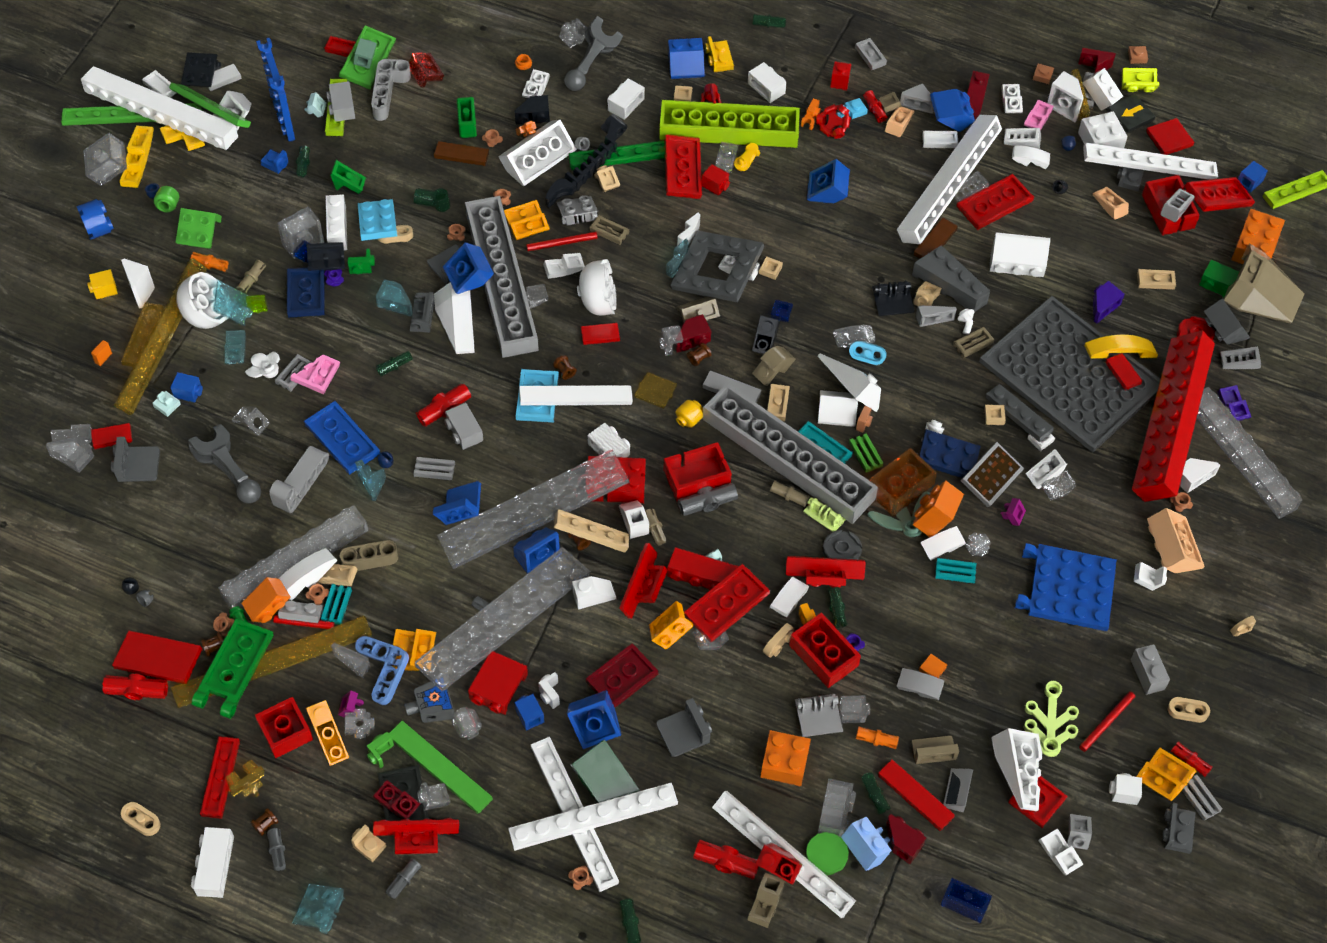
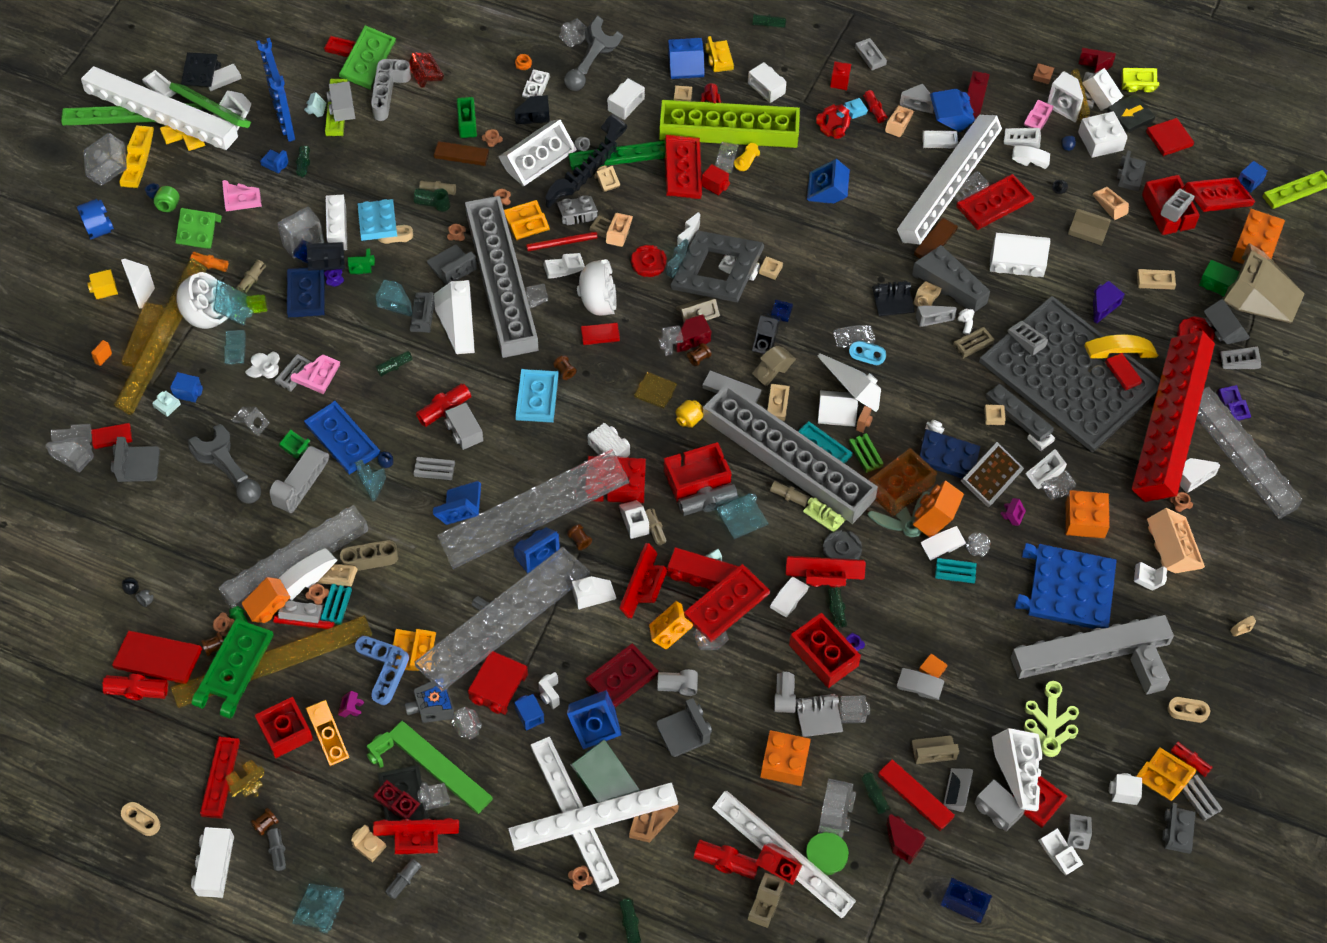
(240, 196): none -> bright pink wing
(294, 444): none -> green bracket
(346, 176): green slope -> none
(352, 718): clear brick -> none
(356, 662): clear slope -> none
(365, 53): sand green brick -> none
(450, 188): none -> dark tan pin
(468, 268): blue slope -> none
(527, 129): orange plate -> none
(575, 395): white tile -> none
(591, 530): tan plate -> none
(618, 229): none -> light nougat slope
(648, 261): none -> red tile
(648, 825): none -> medium nougat wing
(683, 682): none -> light grey piece
(742, 515): none -> clear light blue hinge
(775, 644): tan plate -> none
(784, 698): none -> light grey piece
(805, 613): light orange plate -> none
(812, 112): orange plate -> none
(866, 843): light blue brick -> none
(877, 737): orange pin -> none
(890, 102): dark tan plate -> none
(999, 806): none -> light grey brick
(1011, 98): white slope -> none
(1032, 348): none -> light grey slope
(1087, 514): none -> orange brick
(1089, 227): none -> dark tan panel
(1090, 646): none -> light grey brick
(1107, 721): red bar -> none
(1137, 54): nougat plate -> none
(1150, 161): white plate -> none

